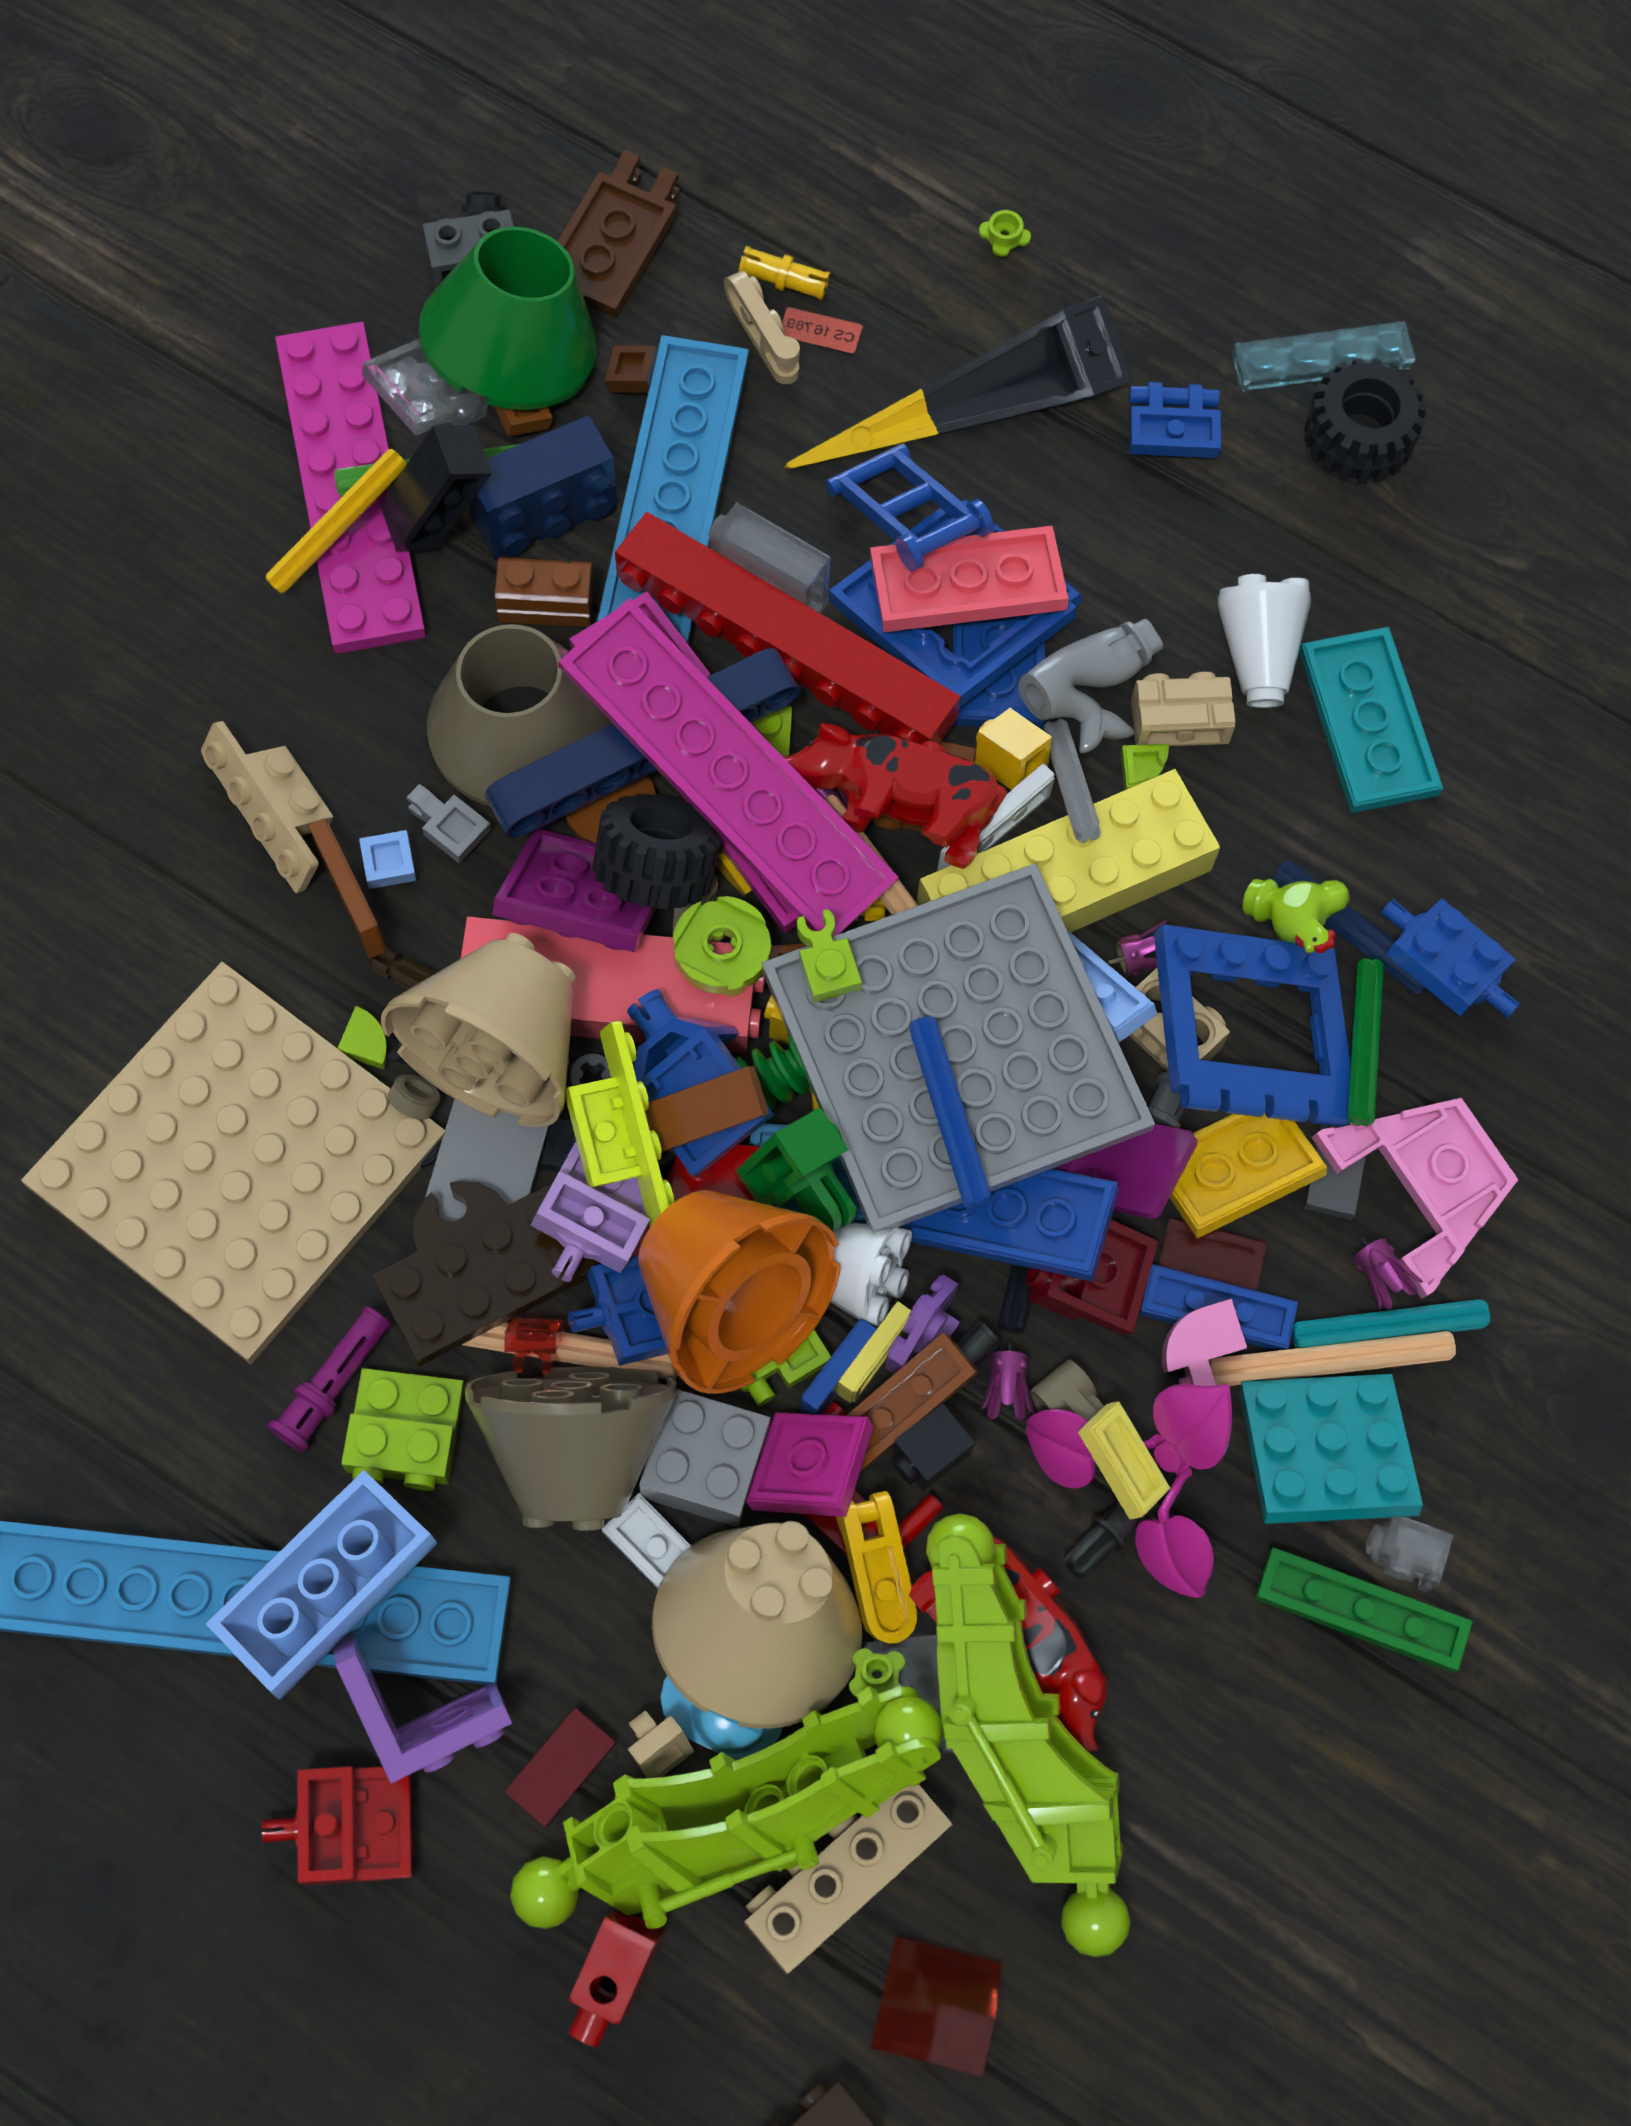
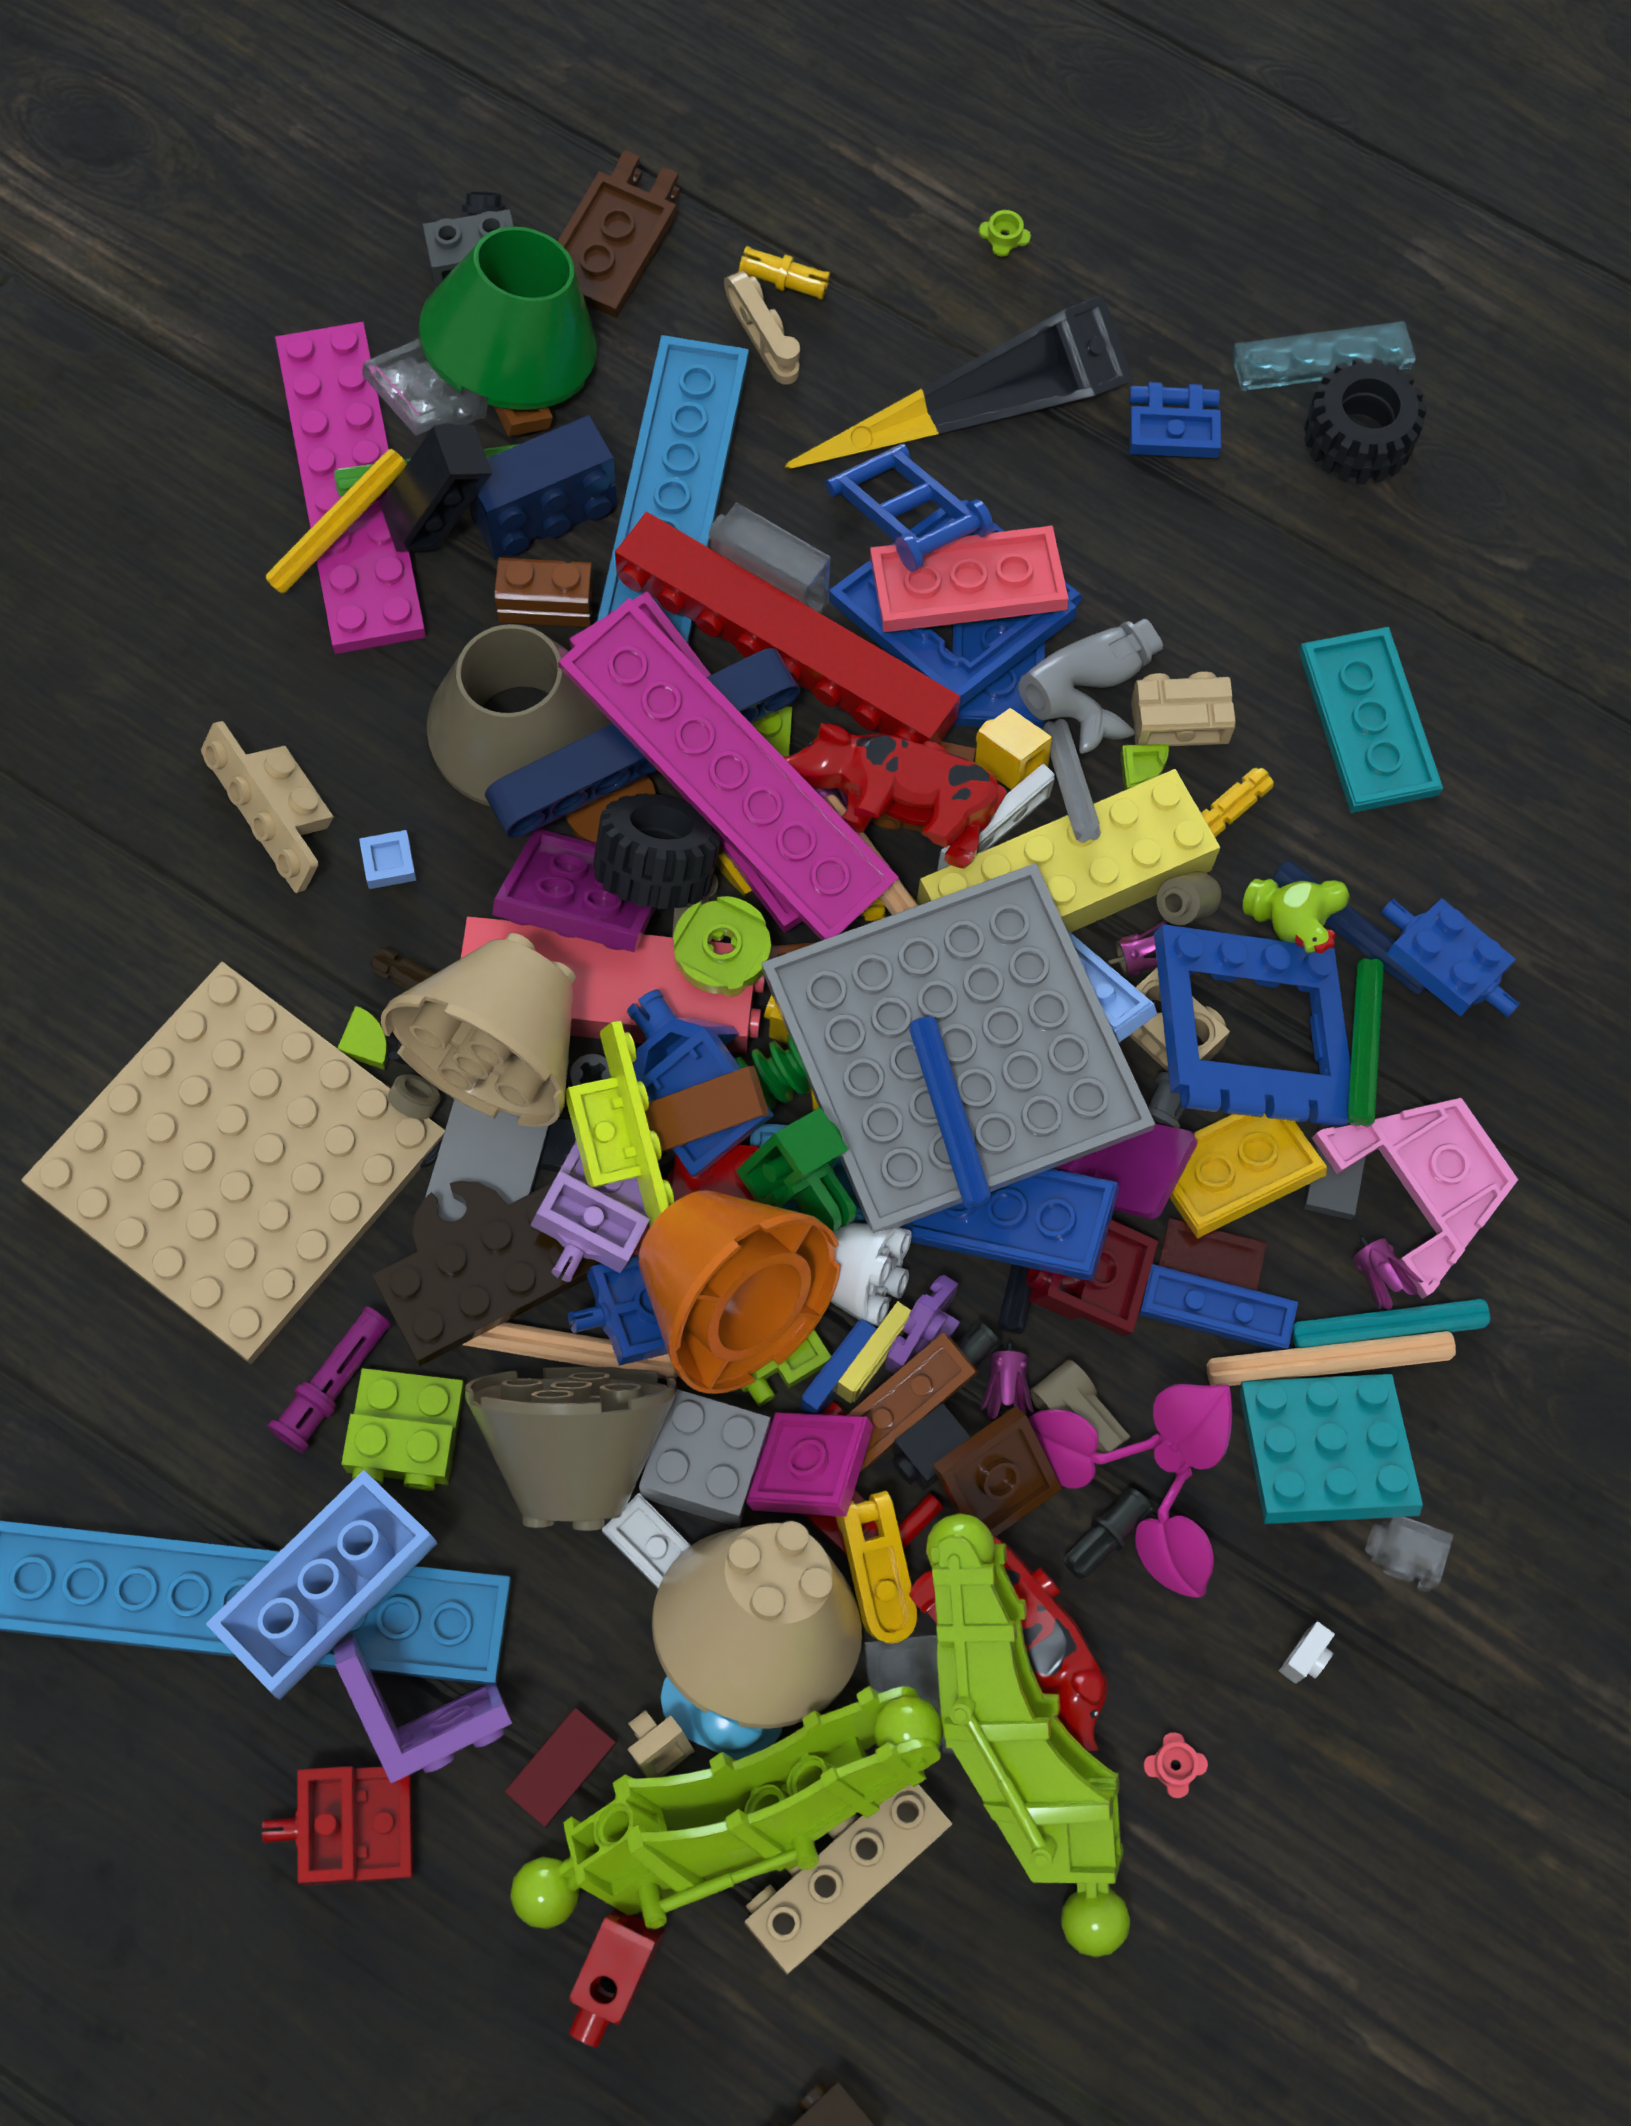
(347, 888): dark orange tile -> none
(449, 825): light grey plate -> none
(533, 1337): clear red tile -> none
(631, 368): reddish brown plate -> none
(821, 330): clear red sticker -> none
(828, 963): lime plate -> none
(868, 1663): lime plate -> none
(938, 2007): clear red slope -> none
(998, 1473): none -> reddish brown plate
(1124, 1460): light yellow tile -> none
(1188, 898): none -> dark tan brick
(1190, 1762): none -> coral plate
(1201, 1337): bright pink brick -> none
(1237, 800): none -> yellow axle
(1264, 634): white cone -> none
(1309, 1654): none -> white plate
(1363, 1610): green plate -> none

